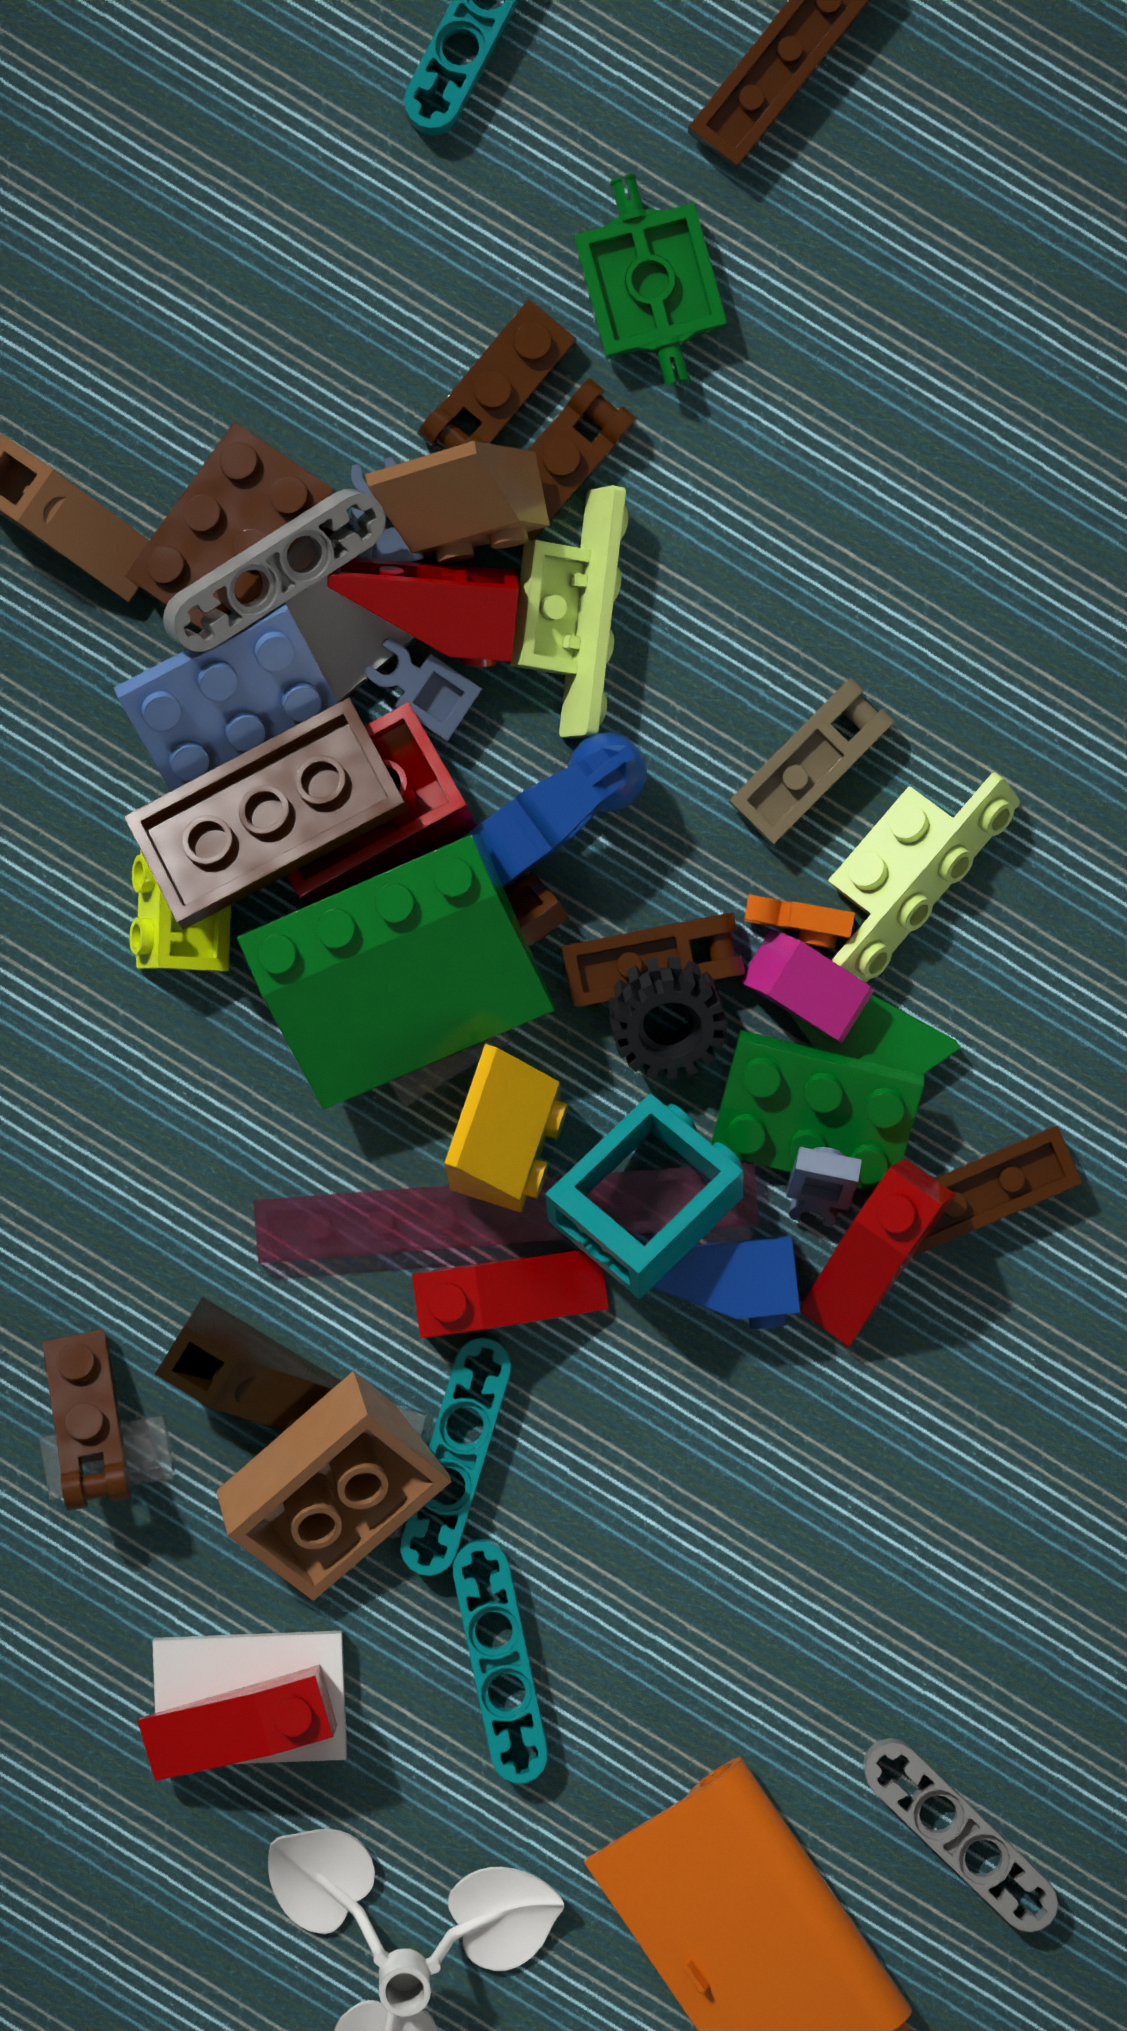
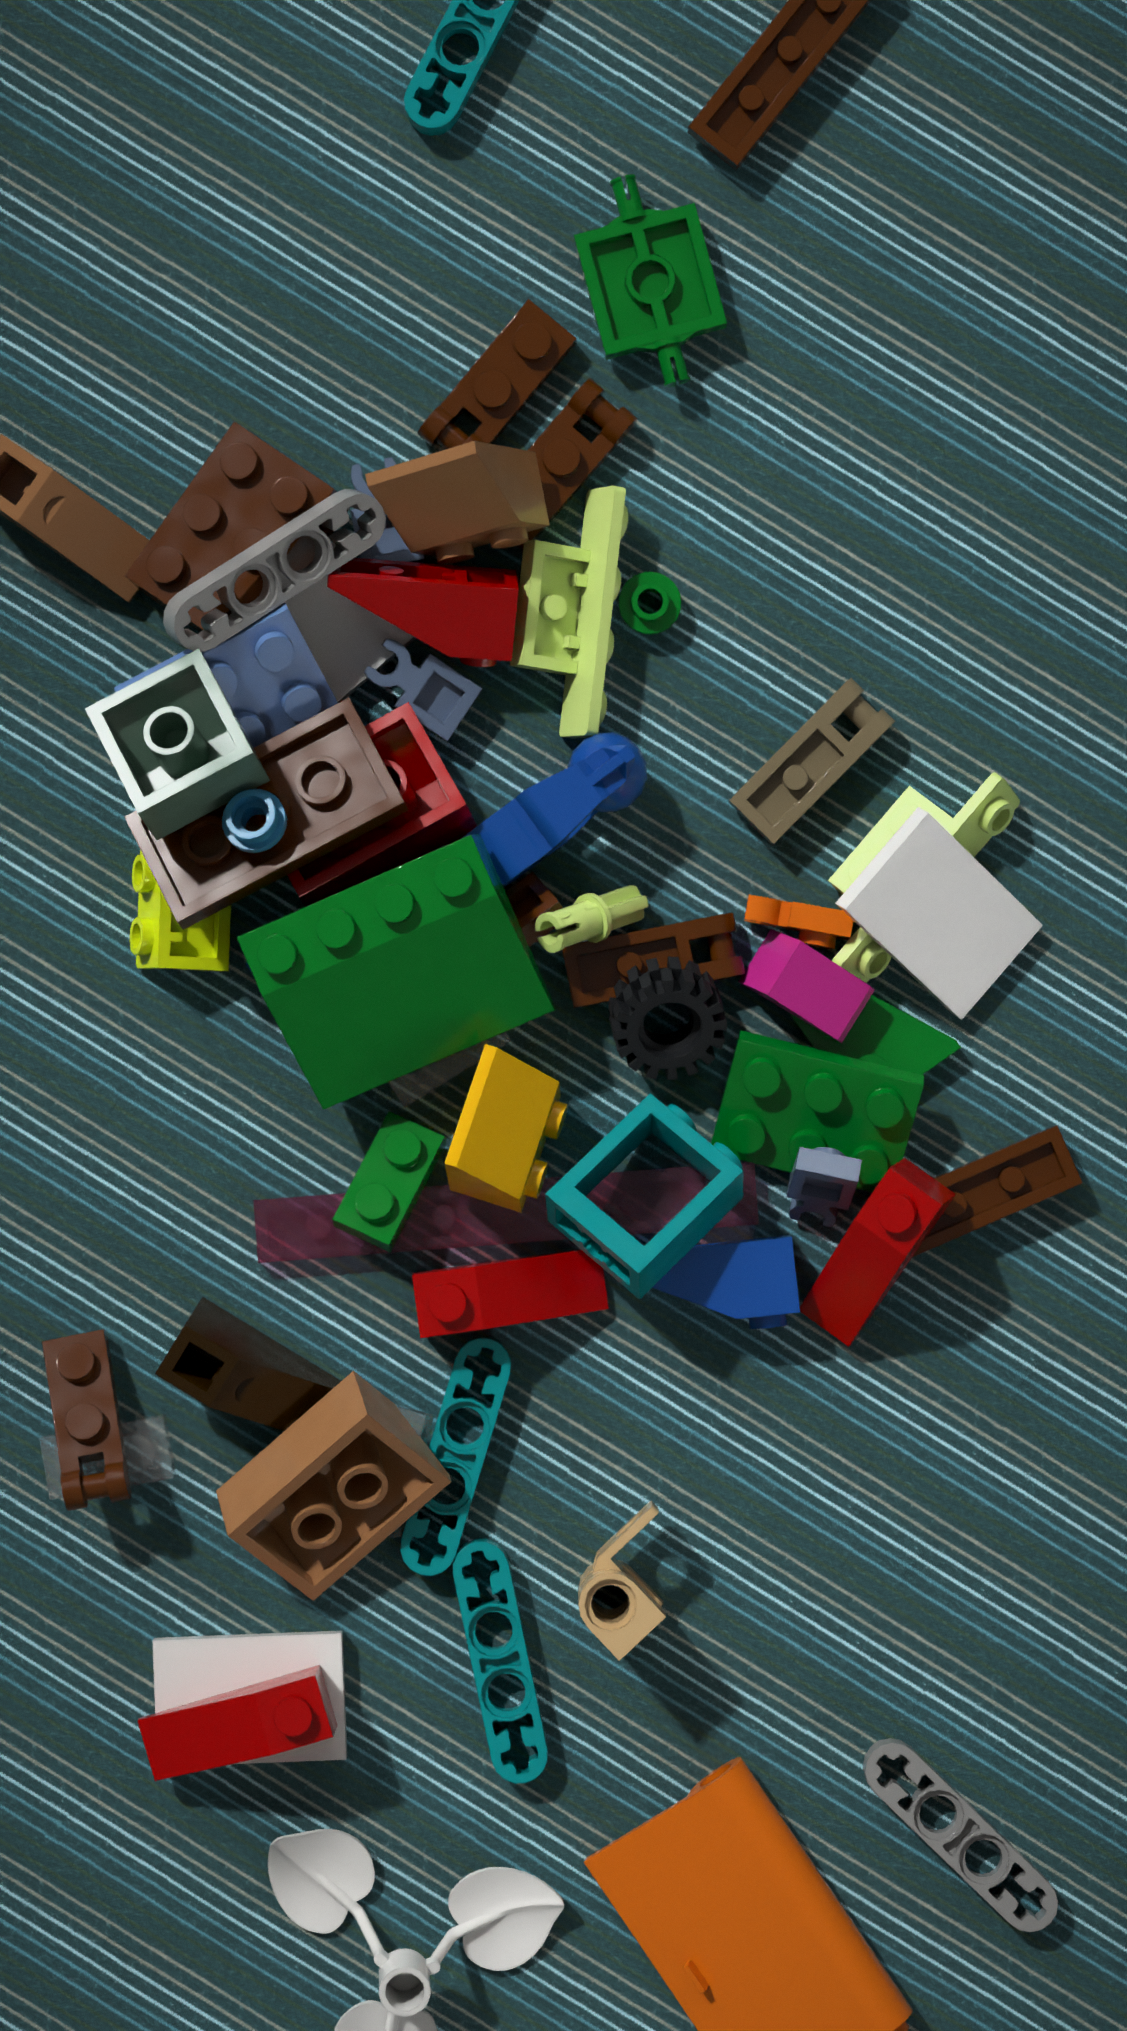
(176, 744): none -> sand green slope
(242, 808): none -> dark azure plate
(389, 1181): none -> green plate
(591, 918): none -> yellowish green axle
(640, 1613): none -> tan piece
(649, 623): none -> green plate
(939, 913): none -> white tile

